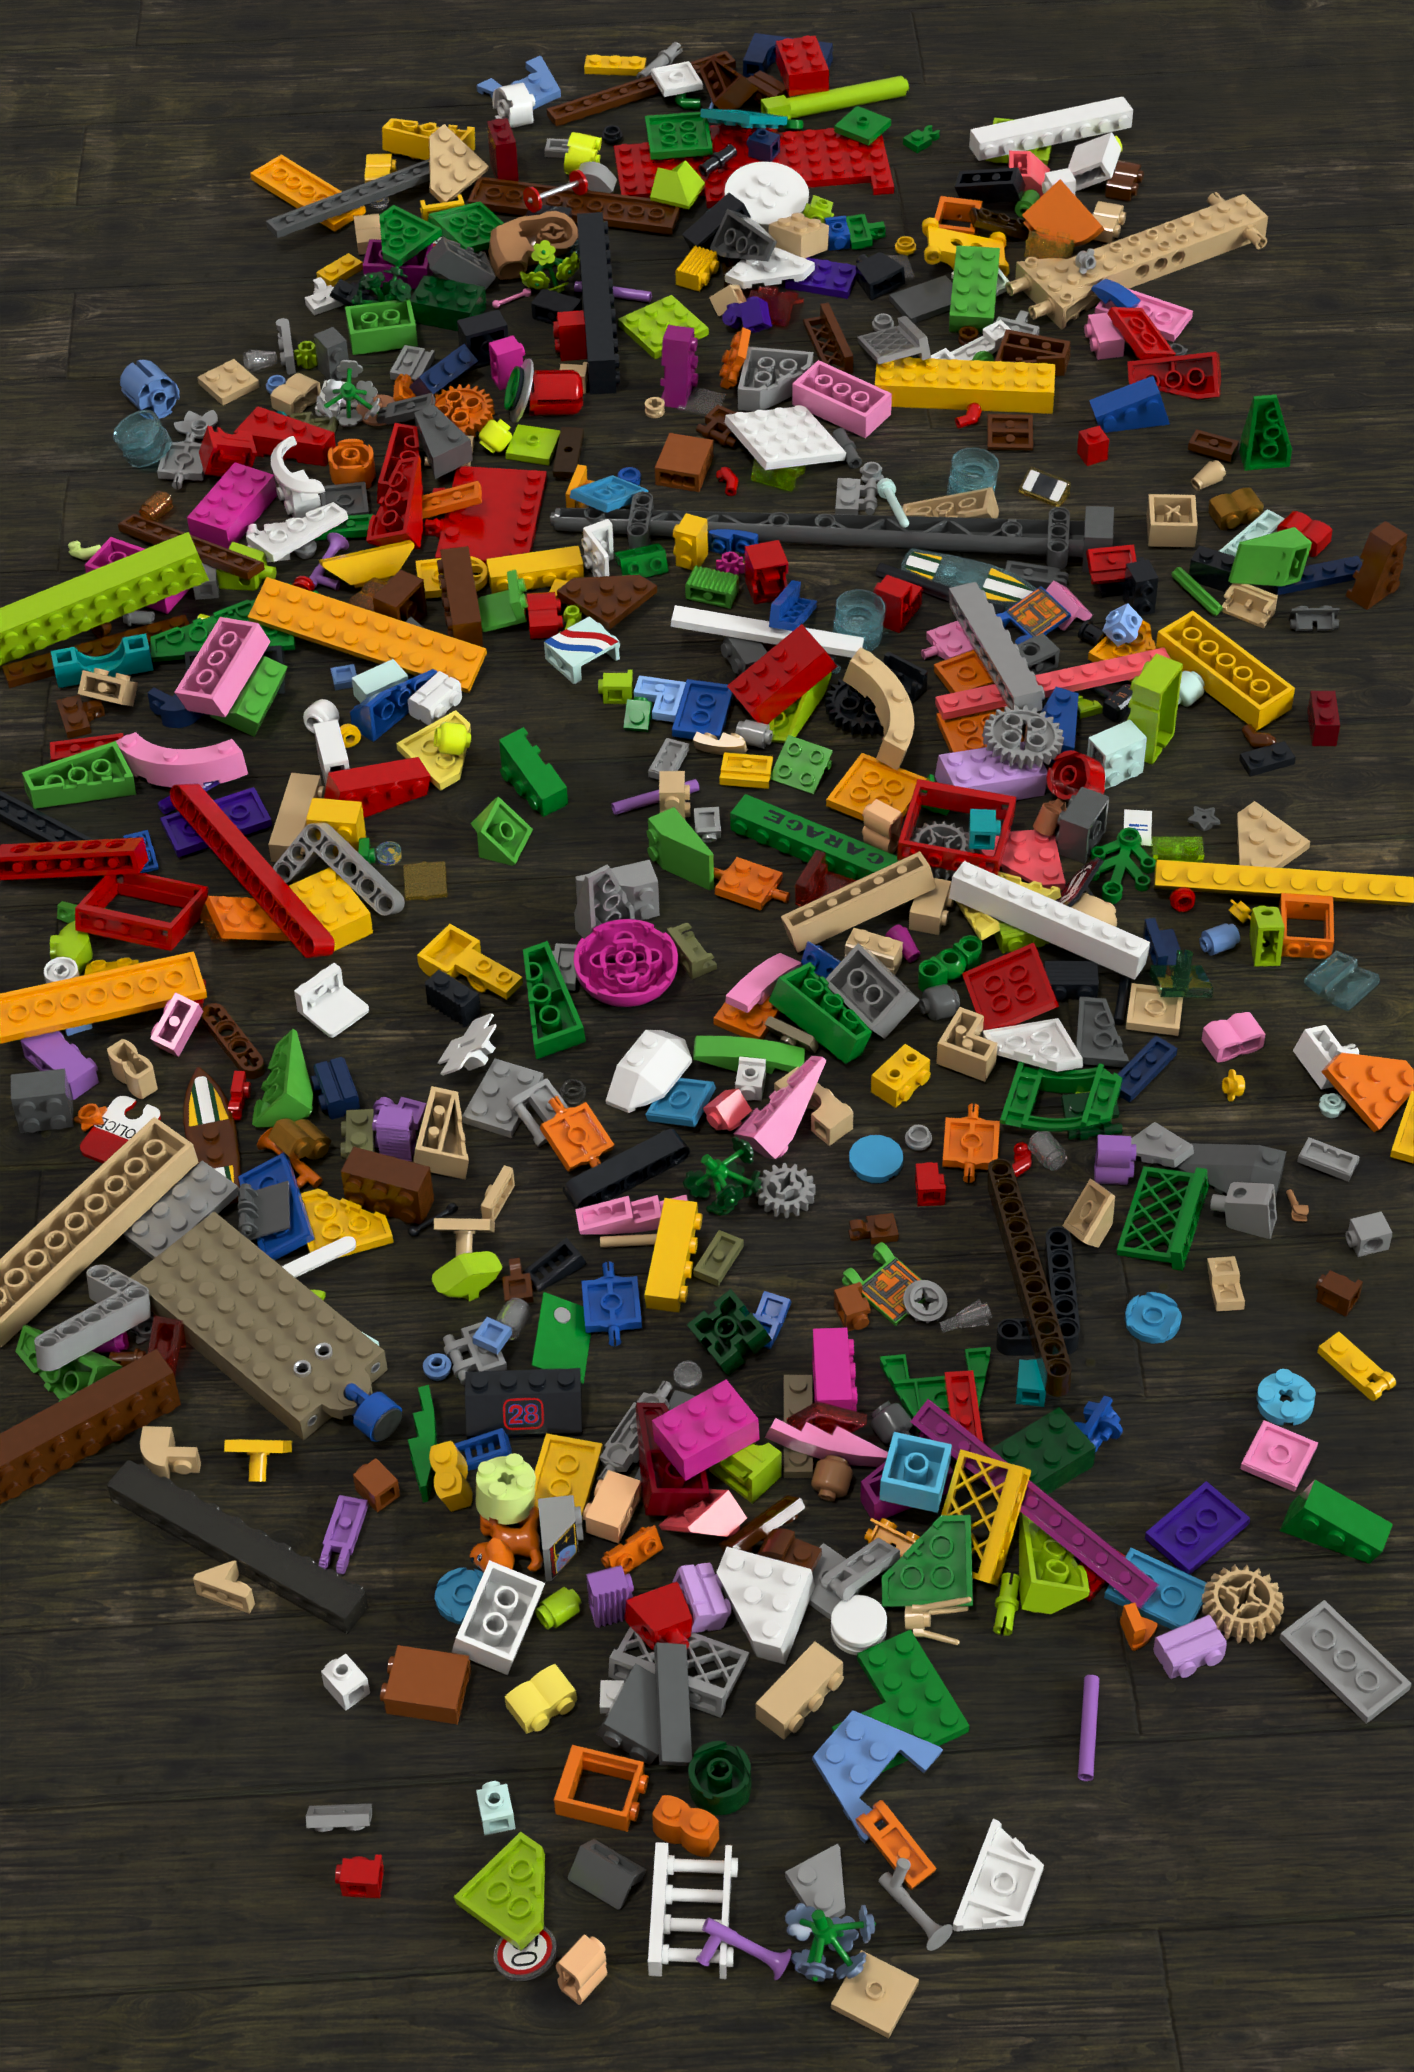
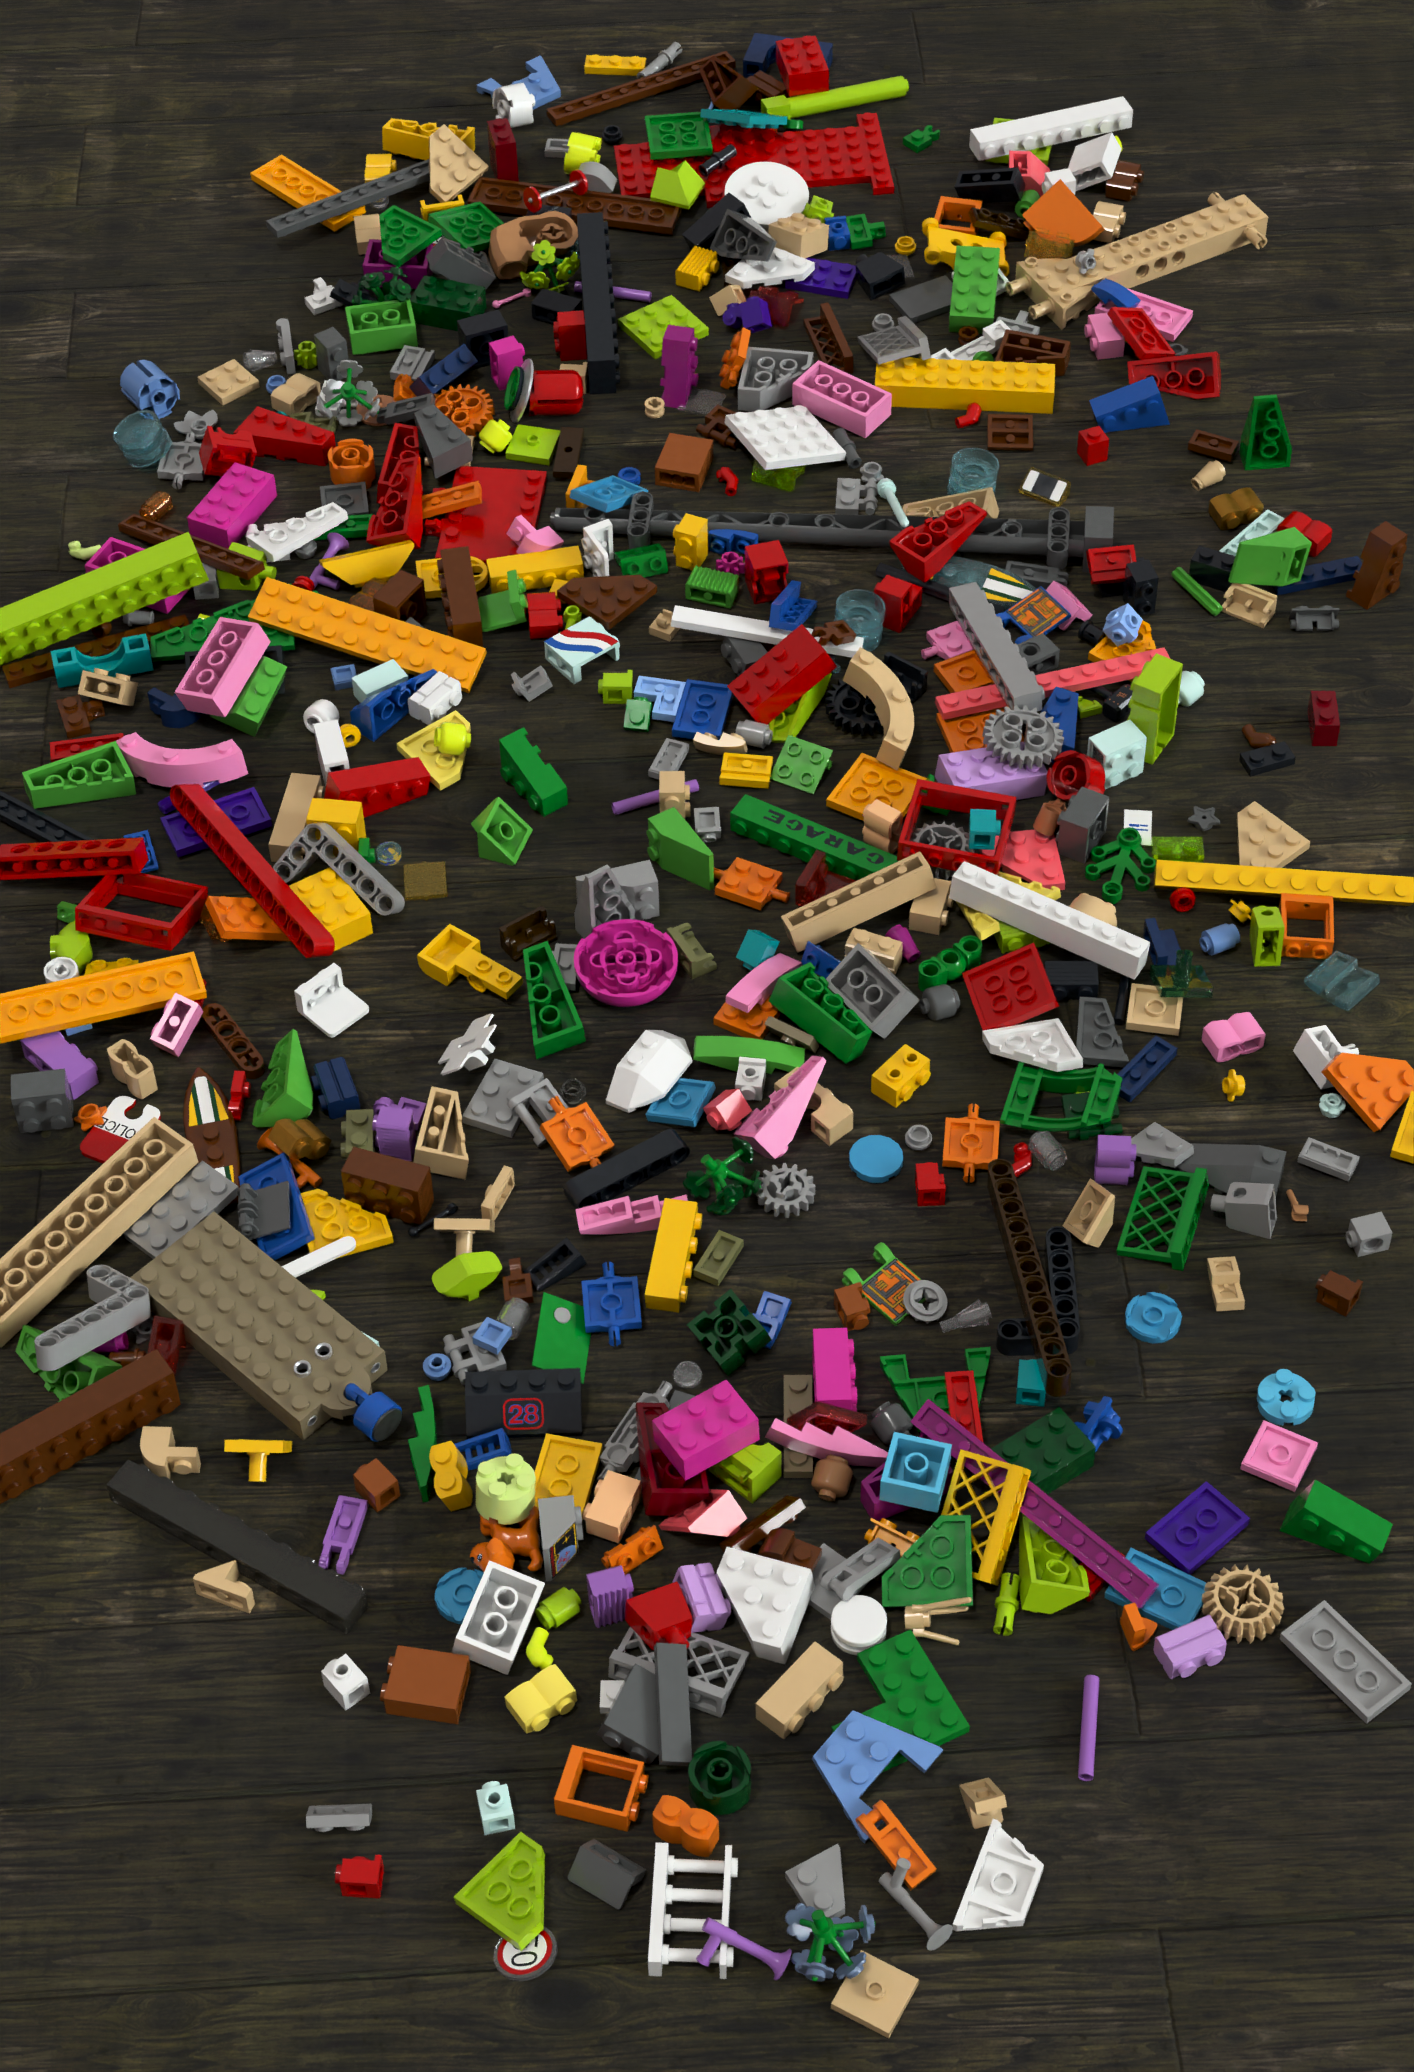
(295, 488): white piece -> none
(340, 269): yellow plate -> none
(452, 998): black brick -> none
(526, 932): none -> dark brown hinge
(531, 684): none -> light grey bracket
(532, 540): none -> bright pink brick
(535, 1649): none -> neon yellow arm
(582, 1968): light nougat brick -> none
(627, 1240): tan bar -> none
(662, 627): none -> tan tile
(676, 79): white plate -> none
(687, 103): green arm -> none
(756, 948): none -> teal brick
(763, 145): dark blue brick -> none
(836, 631): none -> reddish brown plate
(862, 125): green plate -> none
(876, 1228): reddish brown plate -> none
(932, 544): none -> red wedge
(964, 1047): tan brick -> none
(983, 1802): none -> tan slope
(1079, 883): shield -> none
(1171, 520): tan brick -> none
(1227, 670): yellow brick -> none
(1356, 1366): yellow plate -> none

